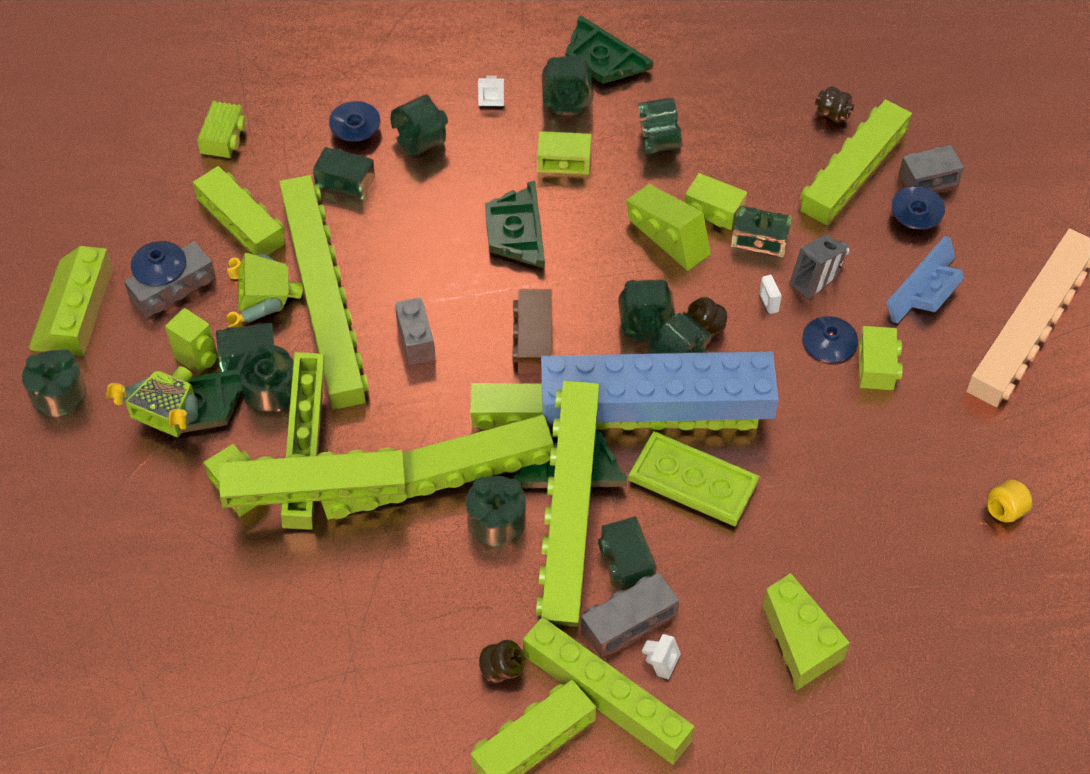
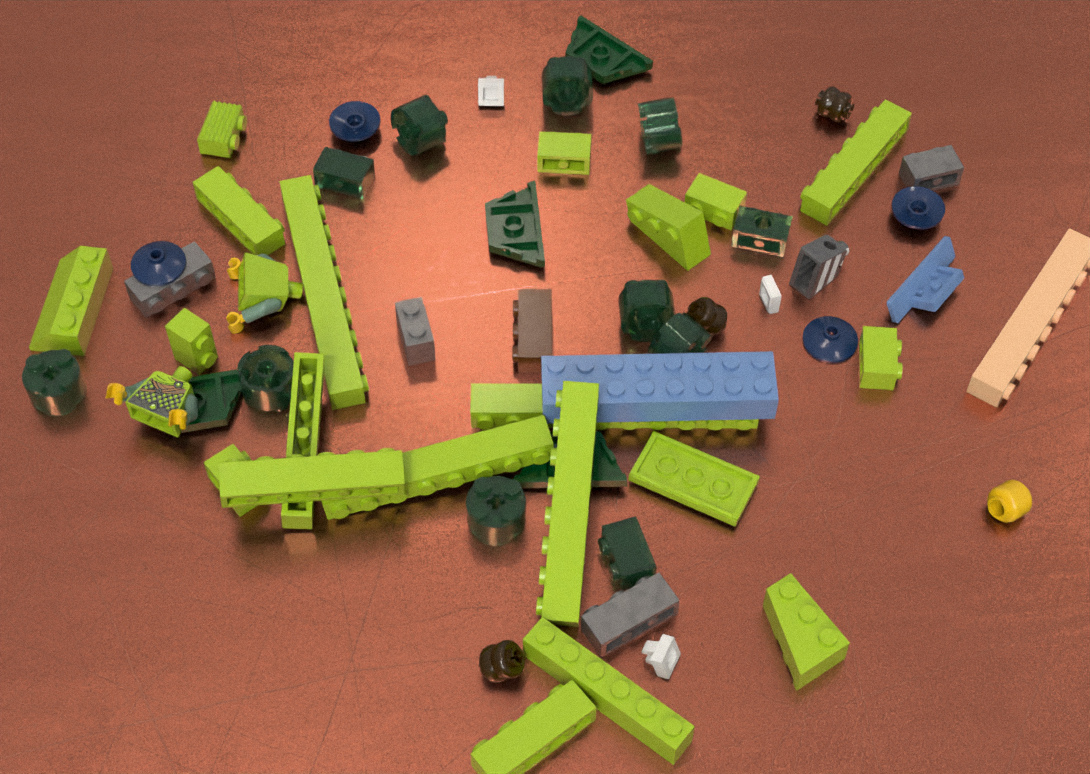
(235, 342): clear green brick -> none

